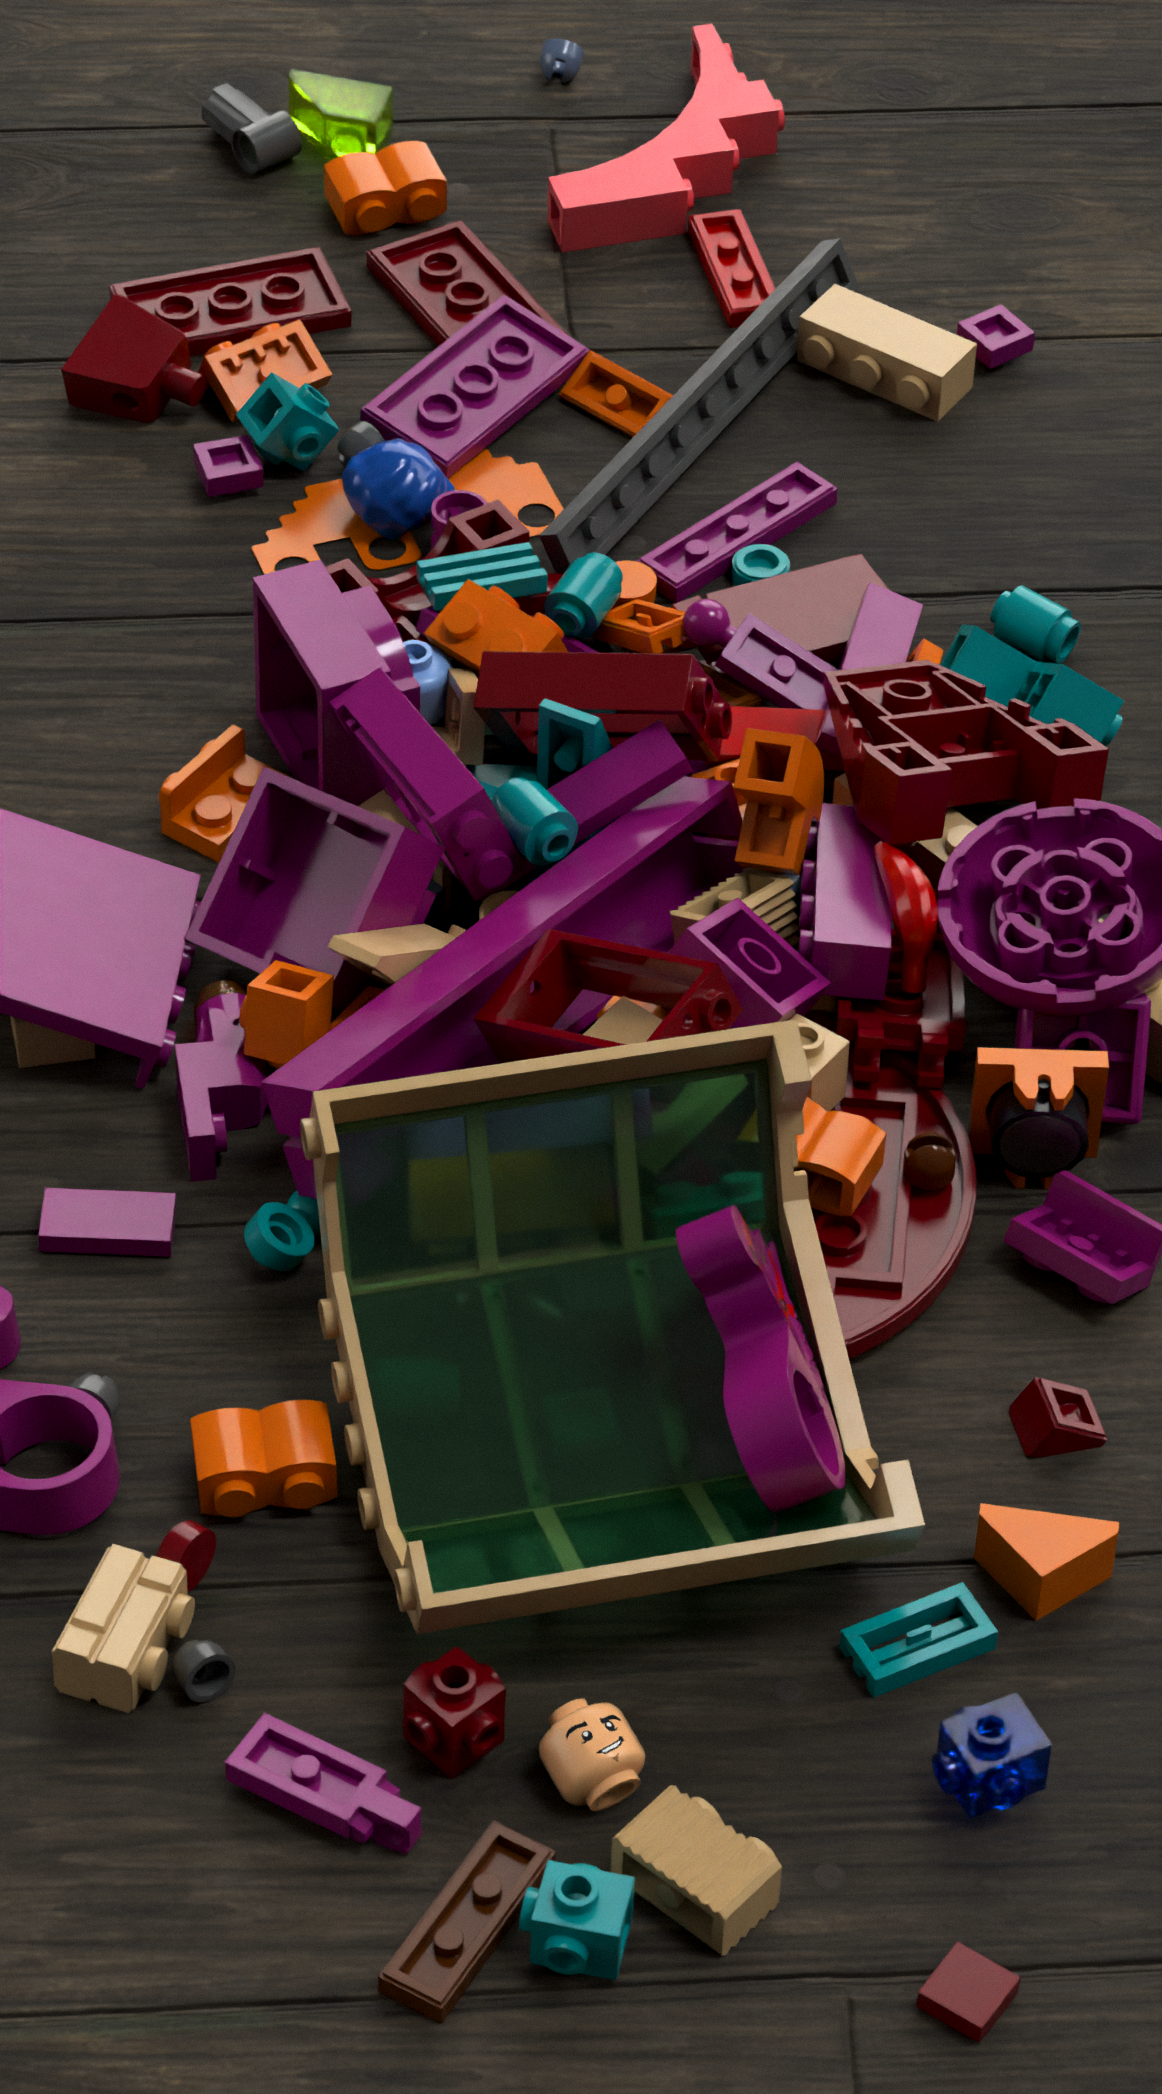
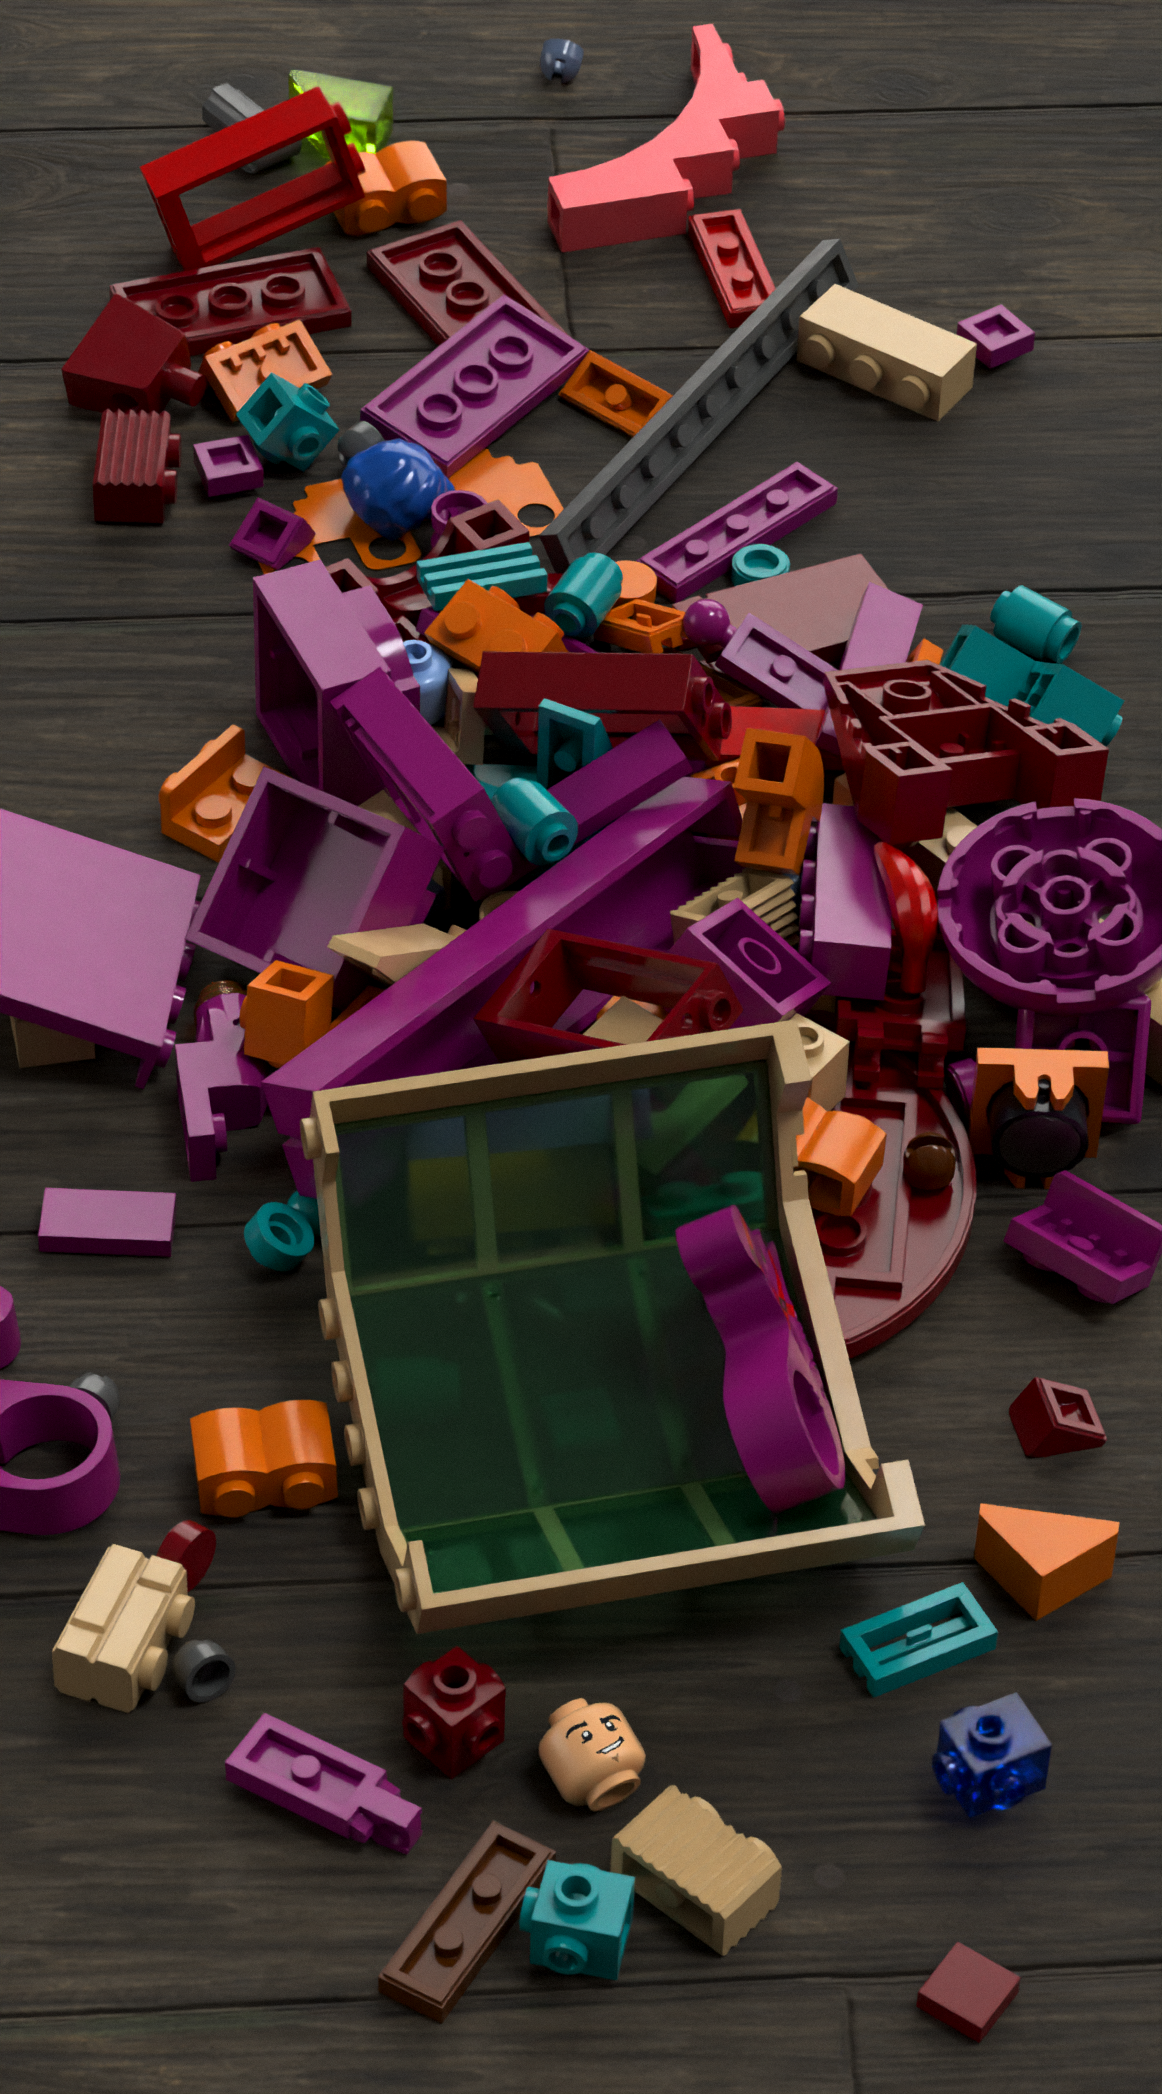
(134, 467): none -> dark red brick
(268, 213): none -> red window
(271, 535): none -> magenta slope
(959, 1087): none -> magenta tile

